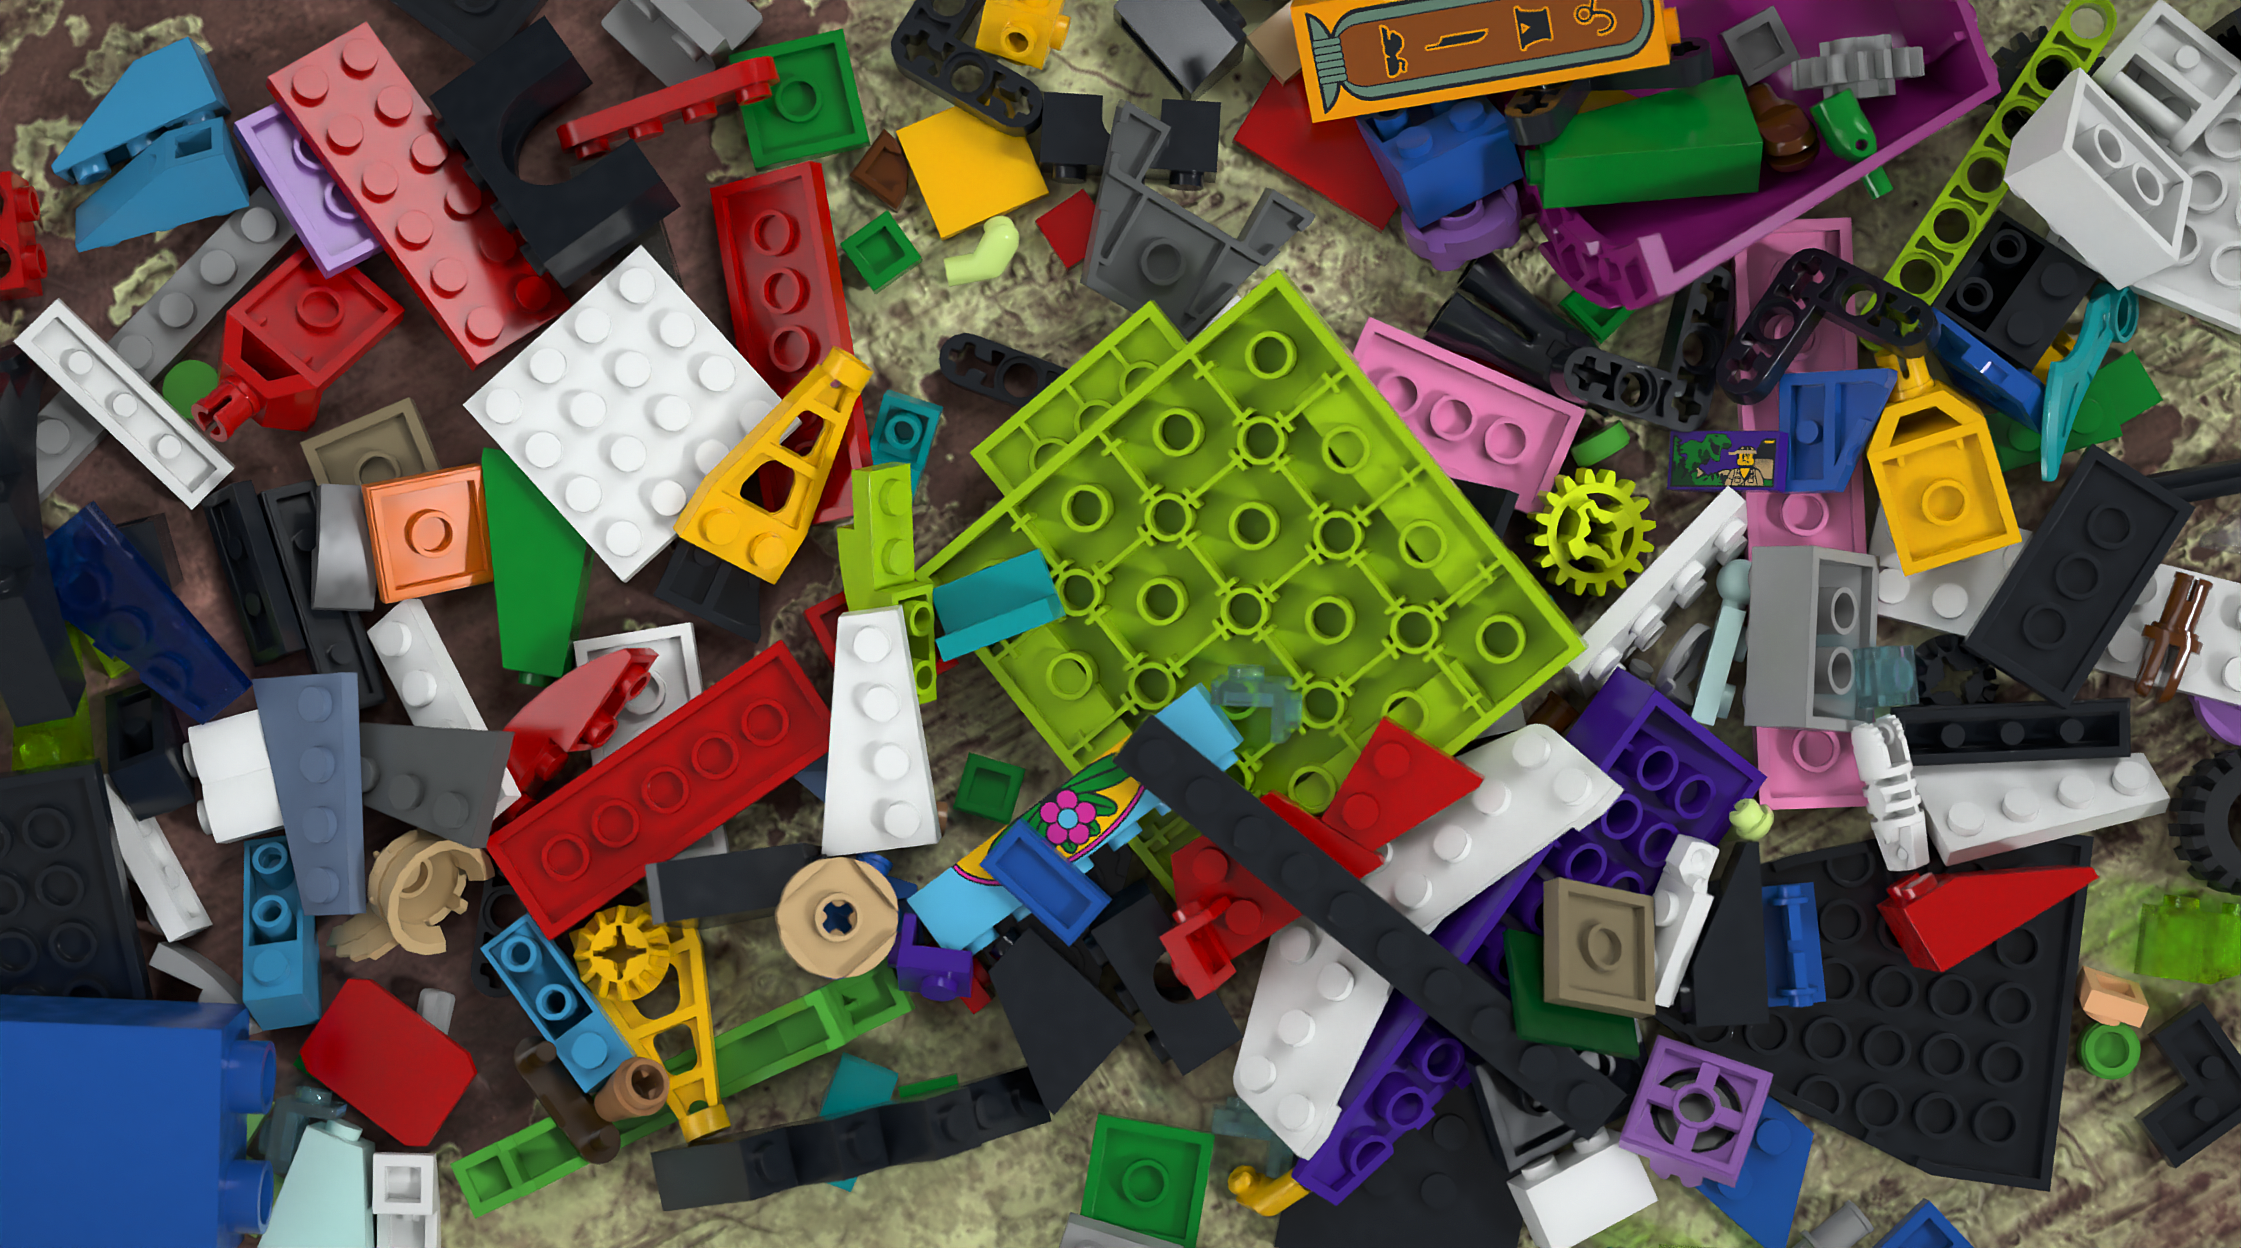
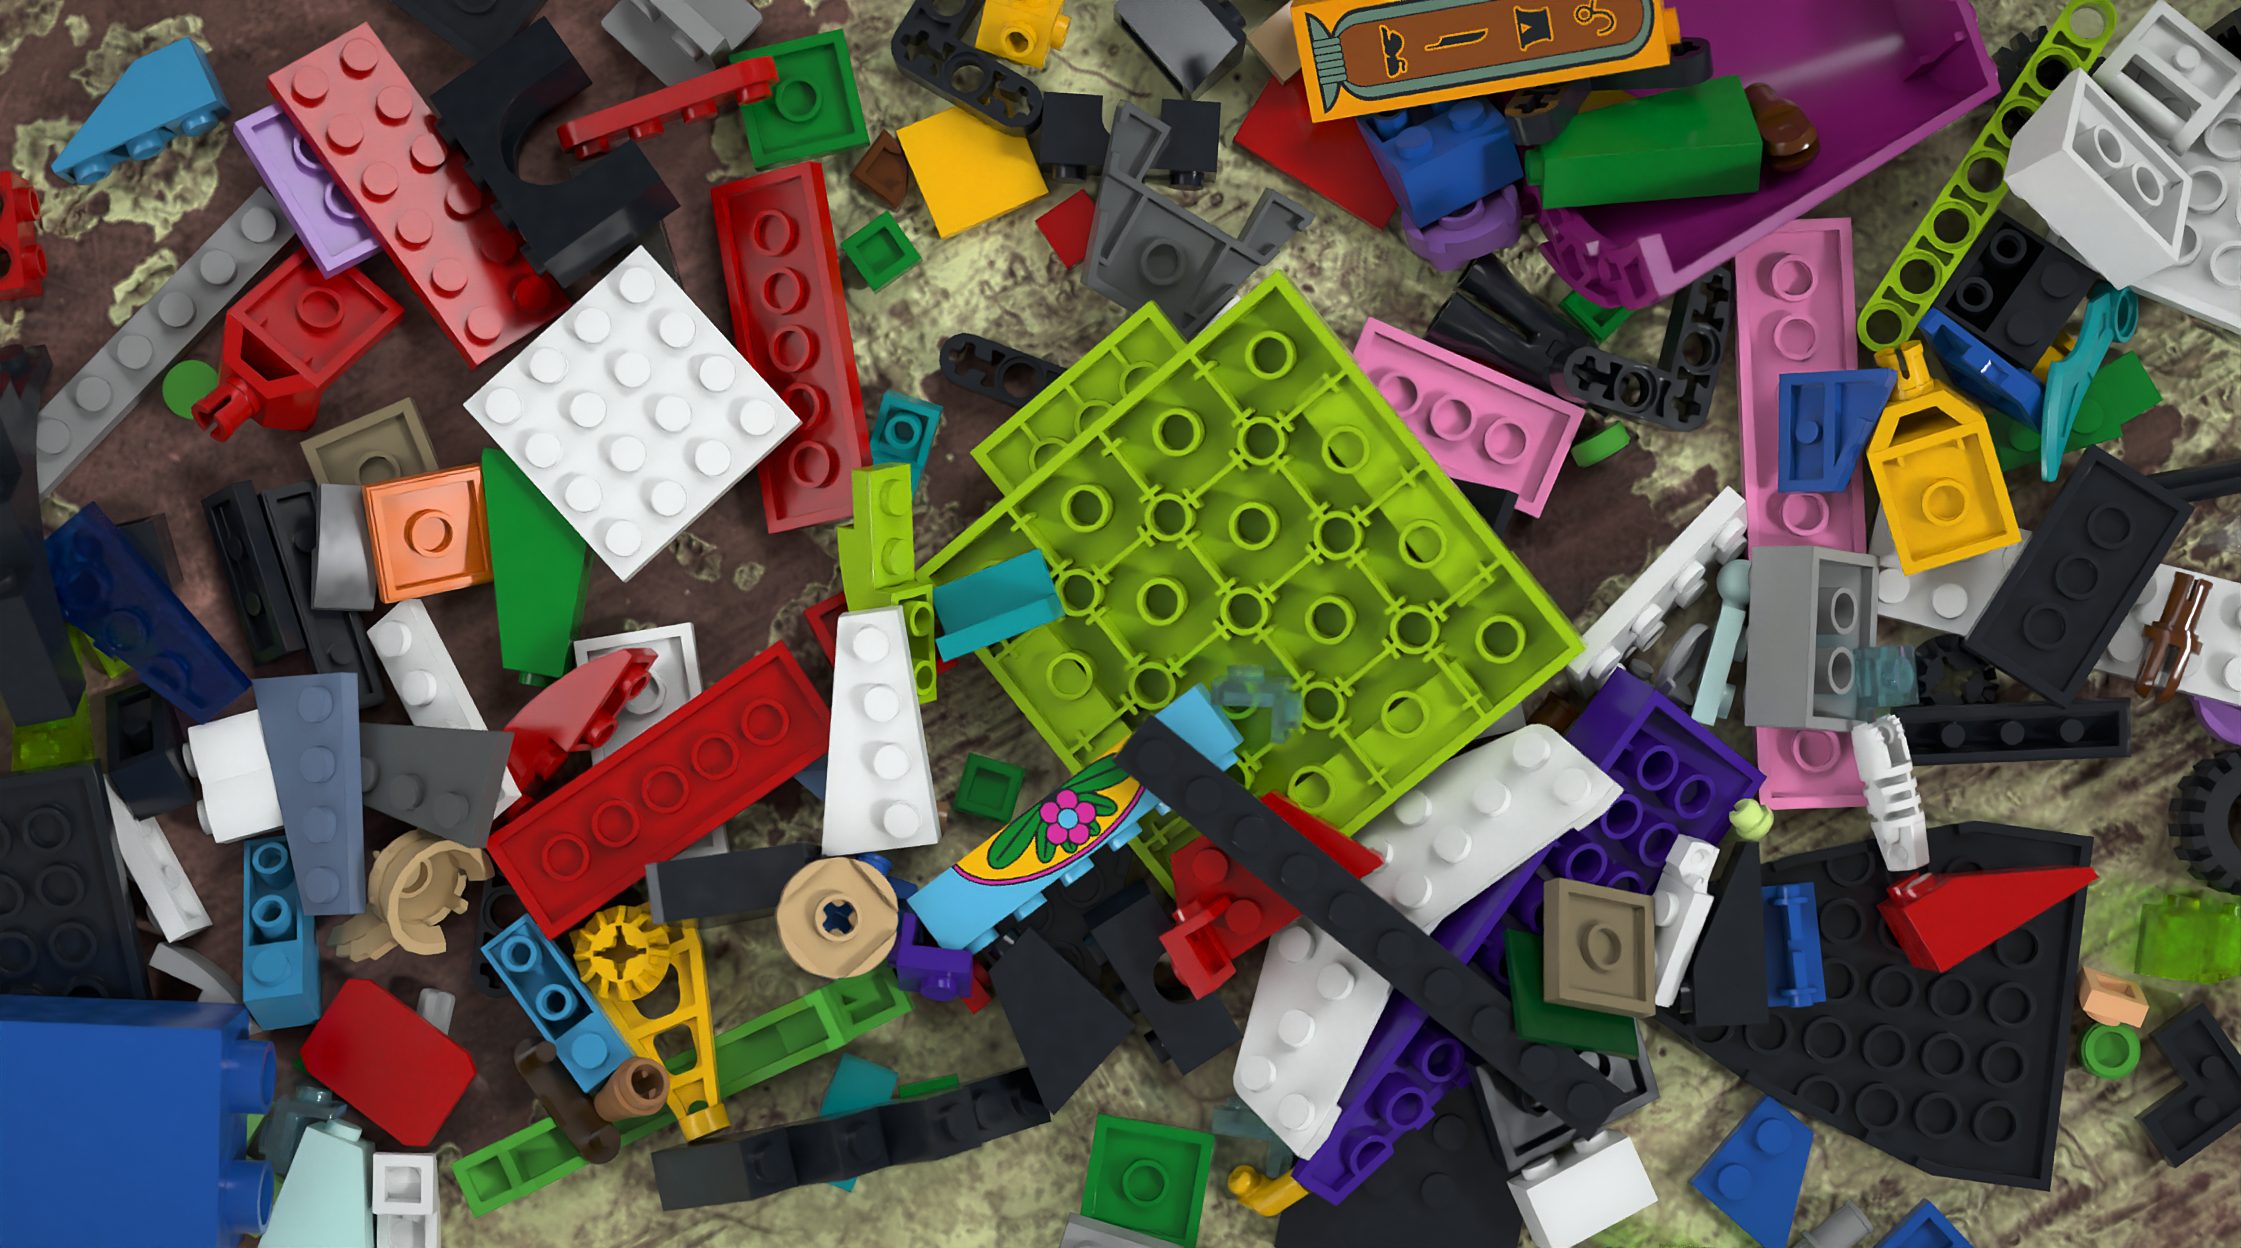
(124, 403): white plate -> none
(172, 182): dark azure slope -> none
(712, 590): black wing -> none
(746, 533): yellow plate -> none
(989, 257): yellowish green arm -> none
(1045, 881): blue tile -> none
(1396, 786): red wing -> none
(1614, 523): neon yellow gear -> none
(1695, 1116): medium lavender piece -> none
(1727, 458): tile -> none
(1758, 46): flat silver plate -> none
(1821, 301): black beam -> none
(1841, 126): green piece -> none
(1858, 63): light grey gear -> none
(2019, 804): white wing -> none

